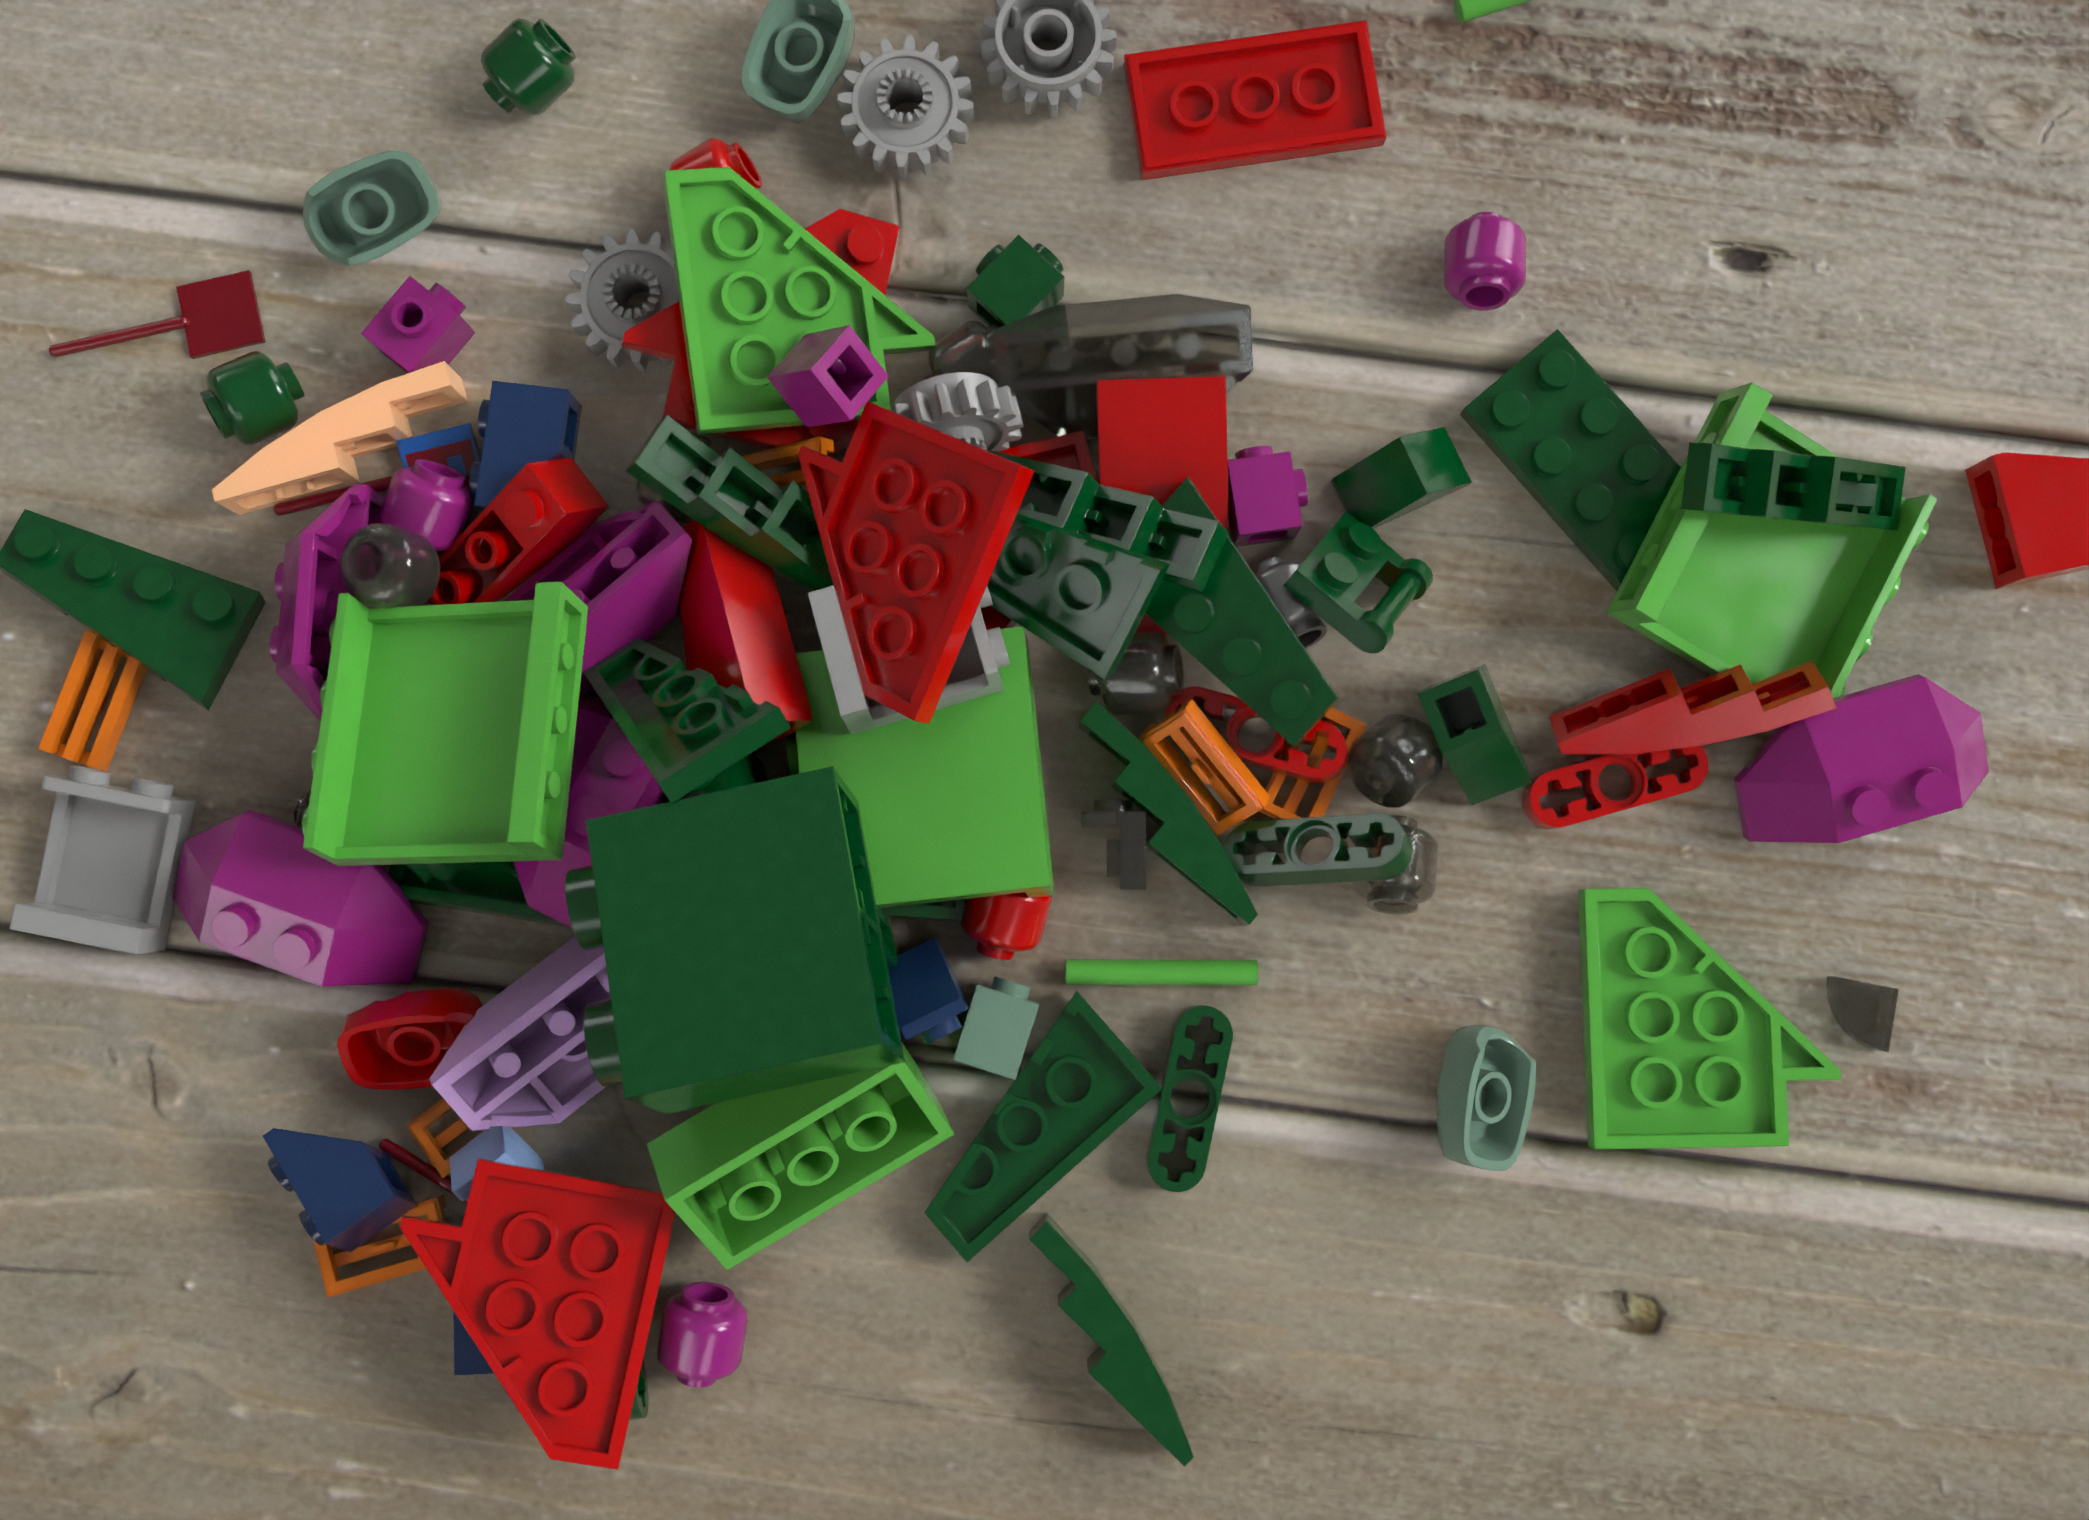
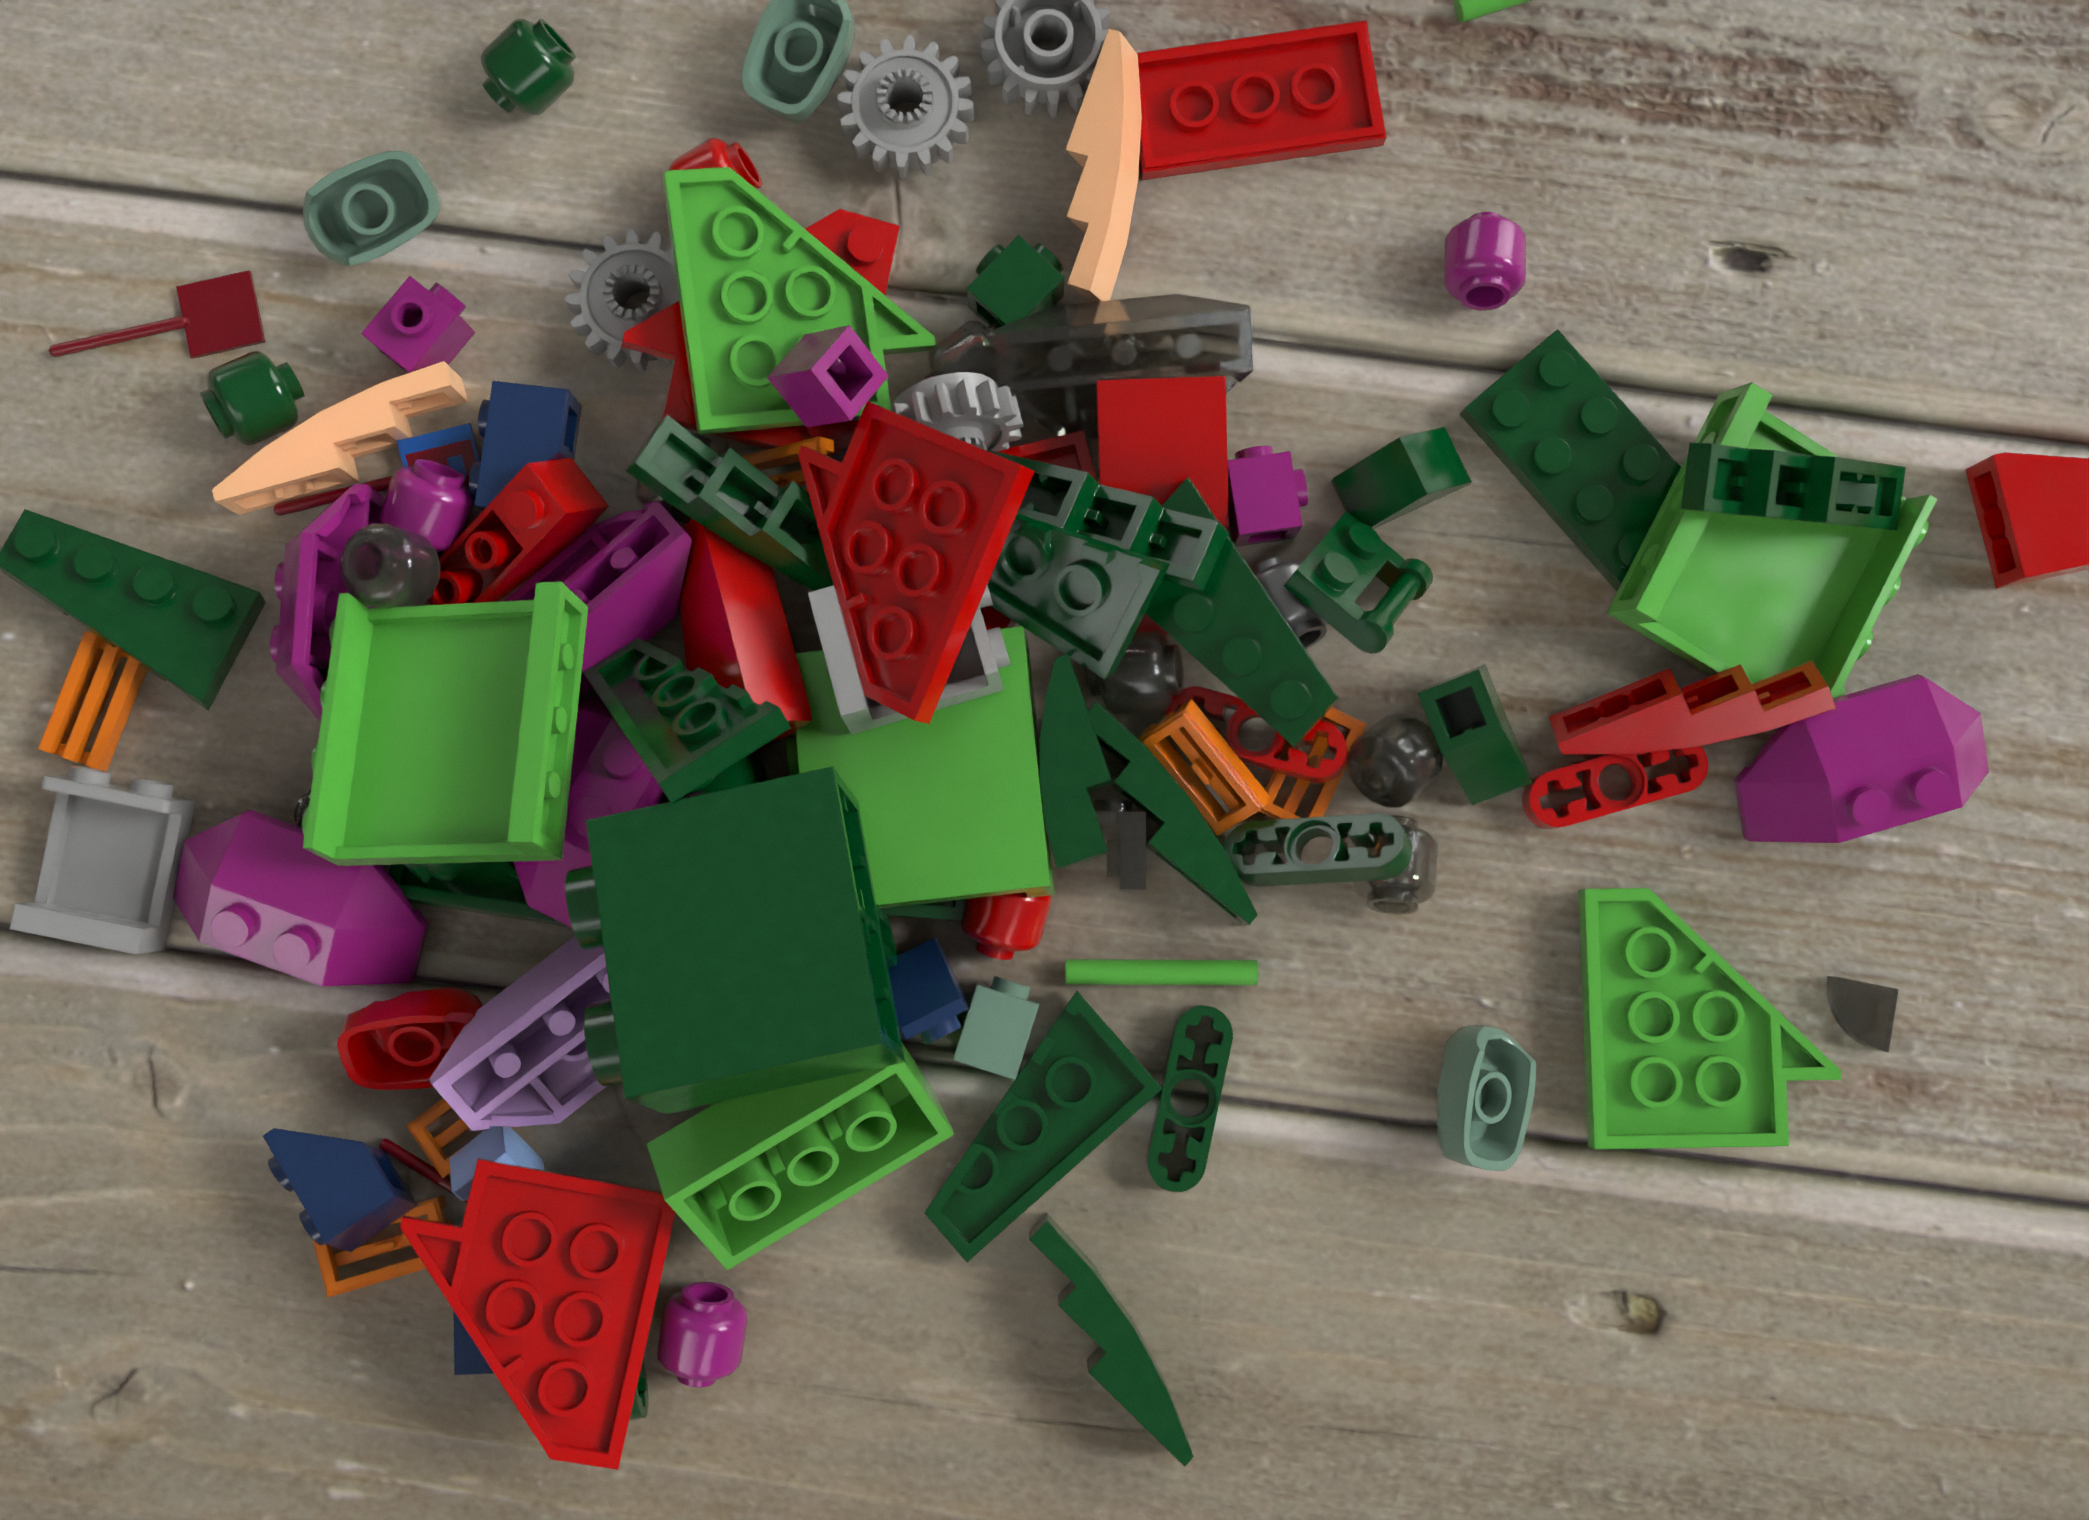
(1069, 770): none -> dark green slope
(1109, 150): none -> light nougat slope

